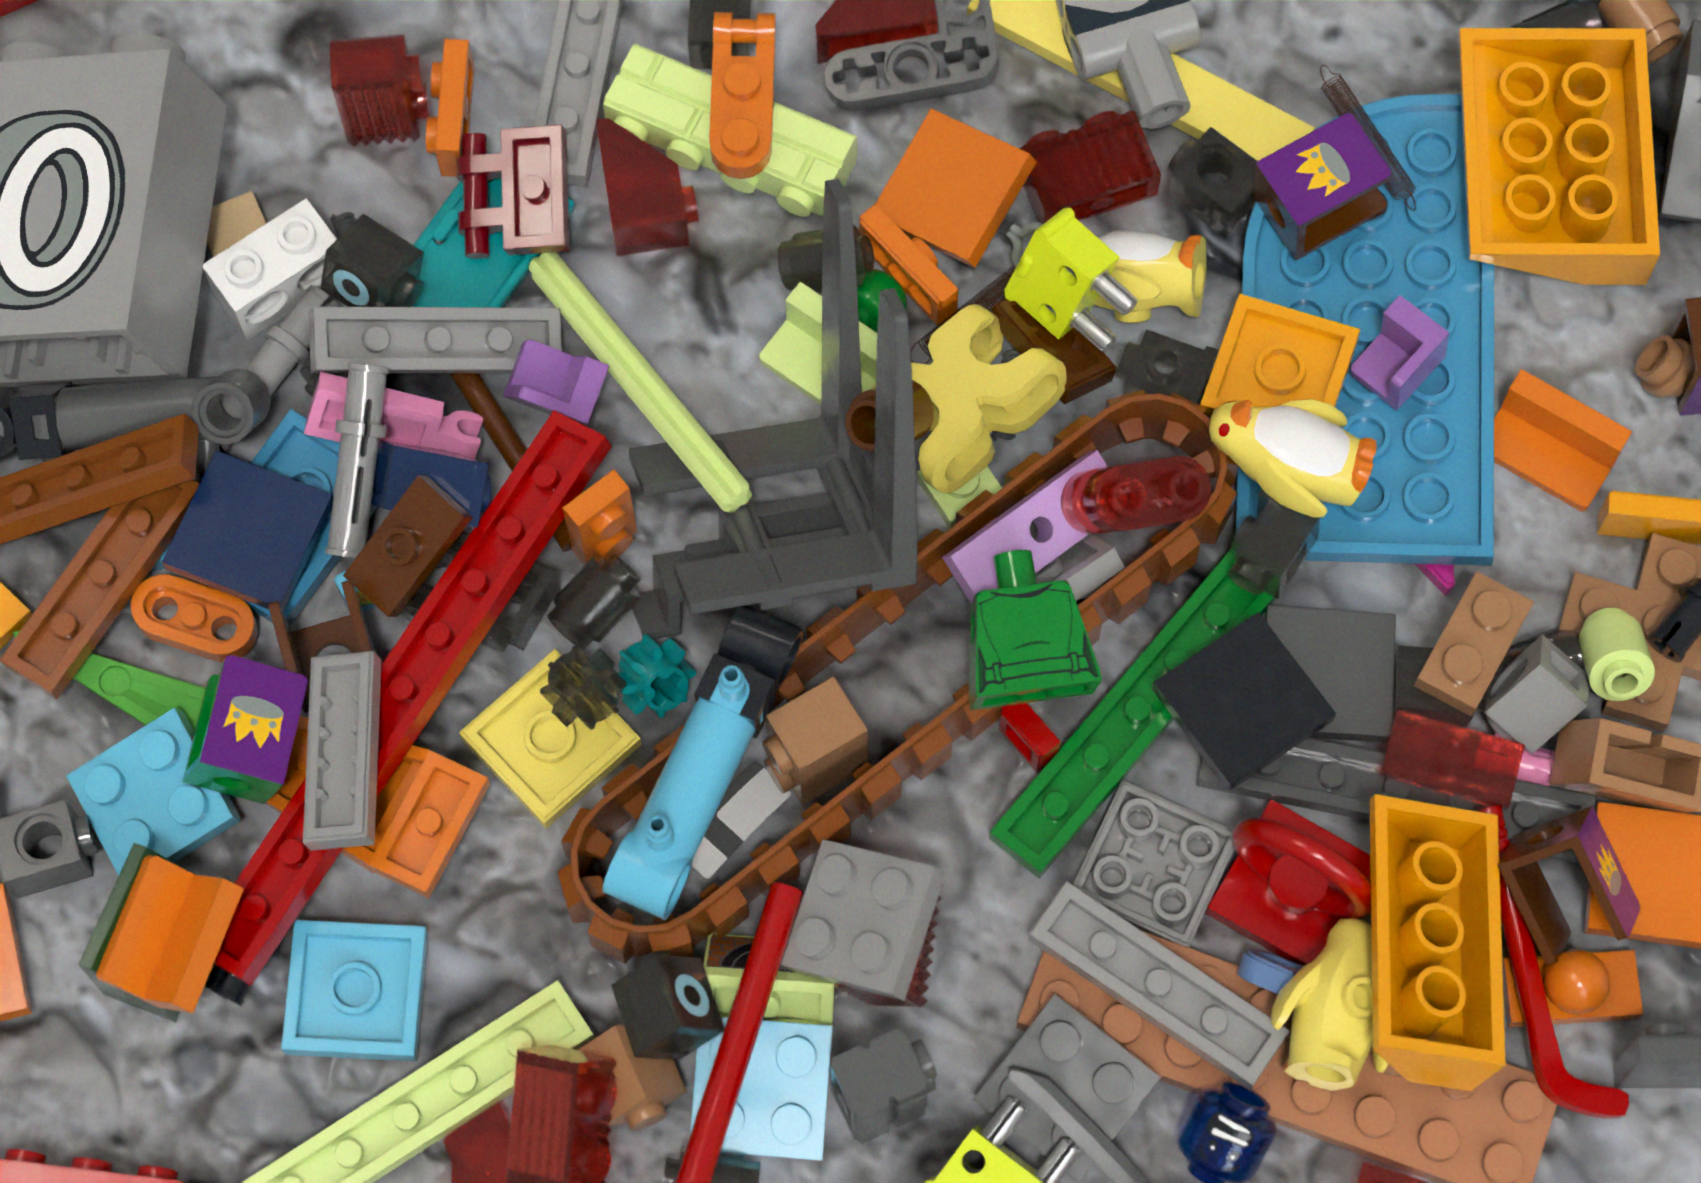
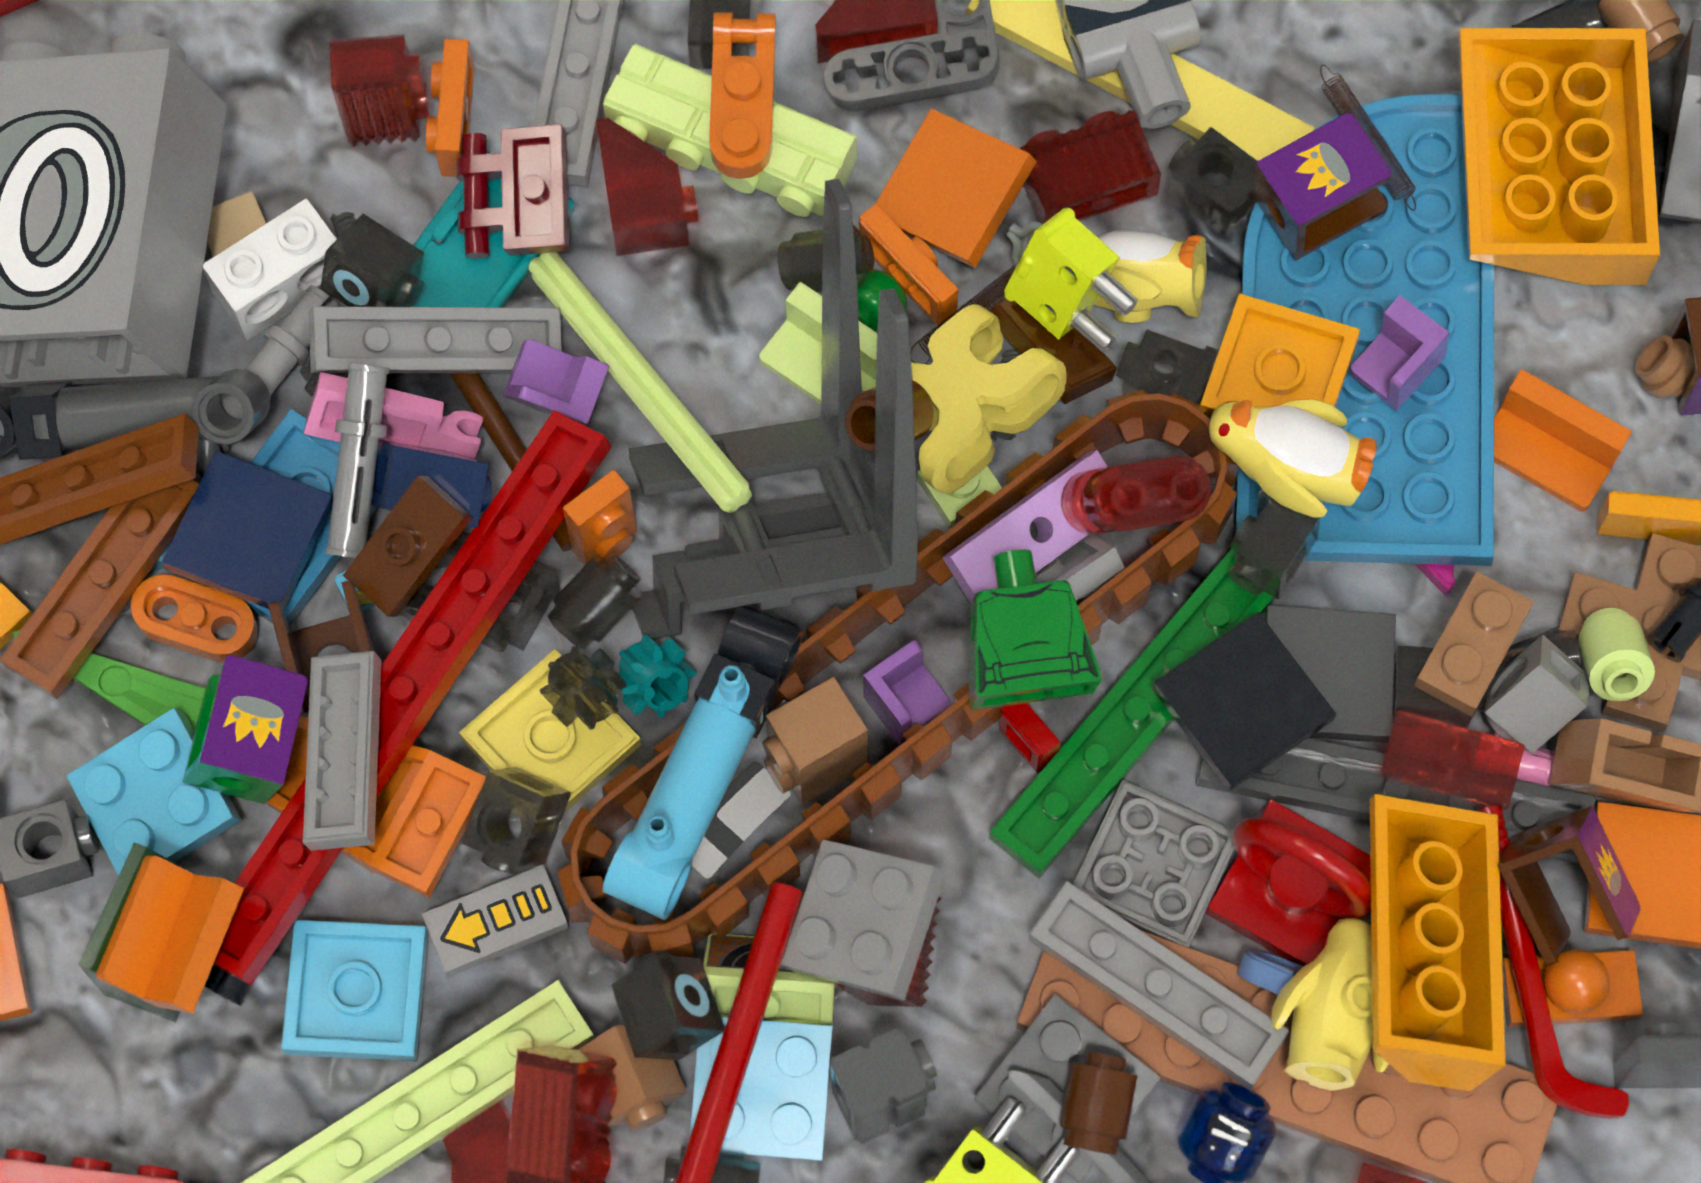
(495, 920): none -> light grey tile
(540, 812): none -> clear smoke brick
(904, 691): none -> medium lavender panel
(1098, 1103): none -> reddish brown brick

